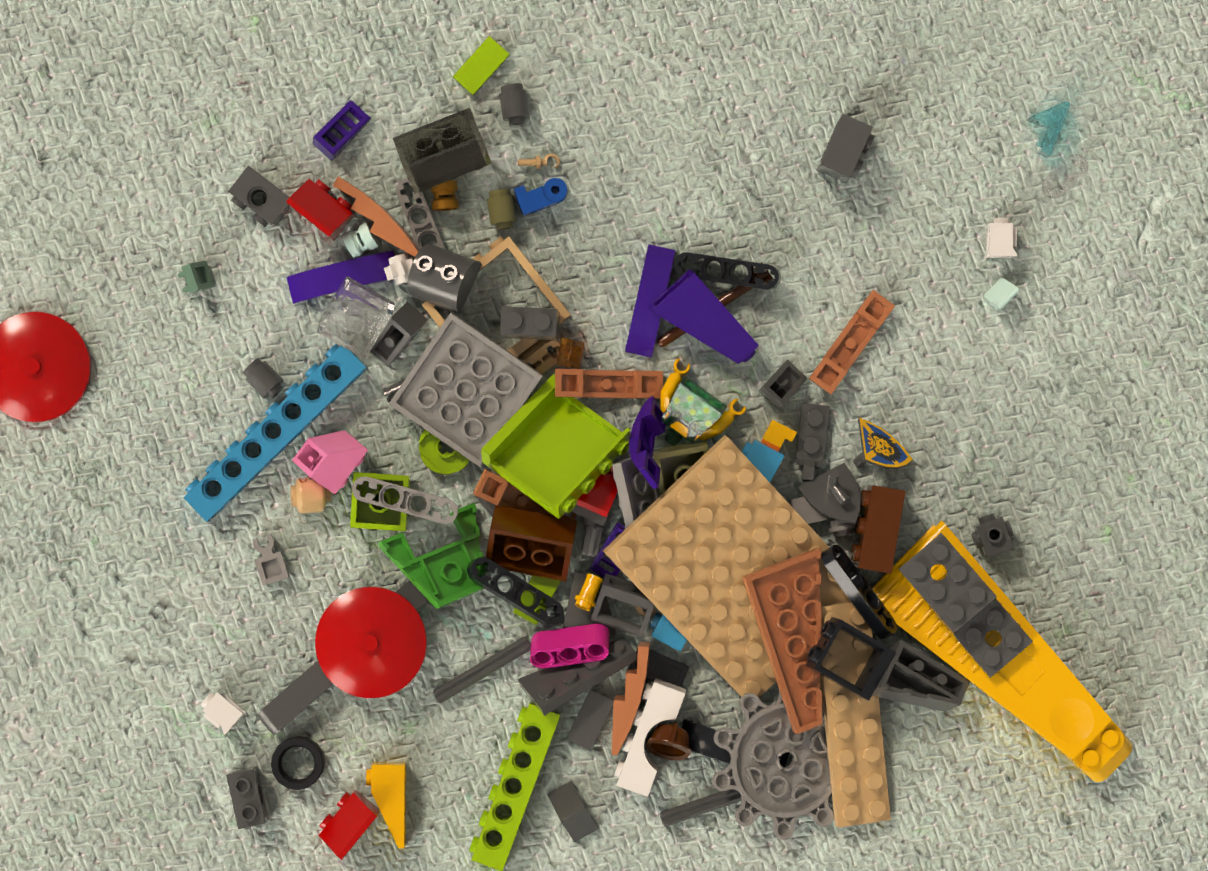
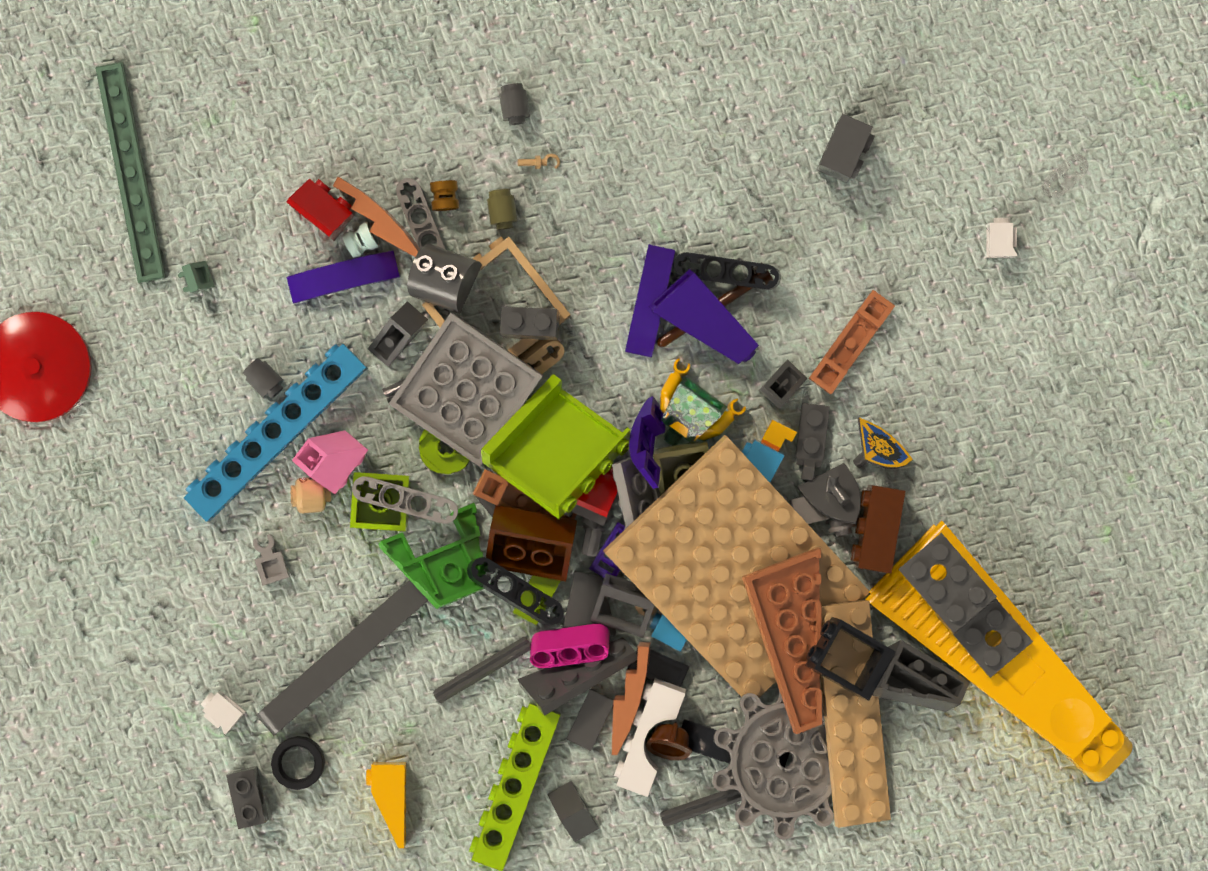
(130, 172): none -> sand green tile
(248, 185): dark grey brick -> none
(332, 152): dark purple slope -> none
(348, 823): red slope -> none
(355, 317): clear brick -> none
(371, 642): red dish -> none
(399, 268): white gear -> none
(442, 150): clear smoke brick -> none
(481, 65): lime tile -> none
(550, 194): blue leg -> none
(570, 353): clear orange tile -> none
(588, 593): yellow pin -> none
(608, 383): nougat slope -> none
(859, 591): black beam -> none
(1000, 542): dark grey brick -> none
(1001, 293): light aqua slope -> none
(1053, 121): clear light blue slope -> none

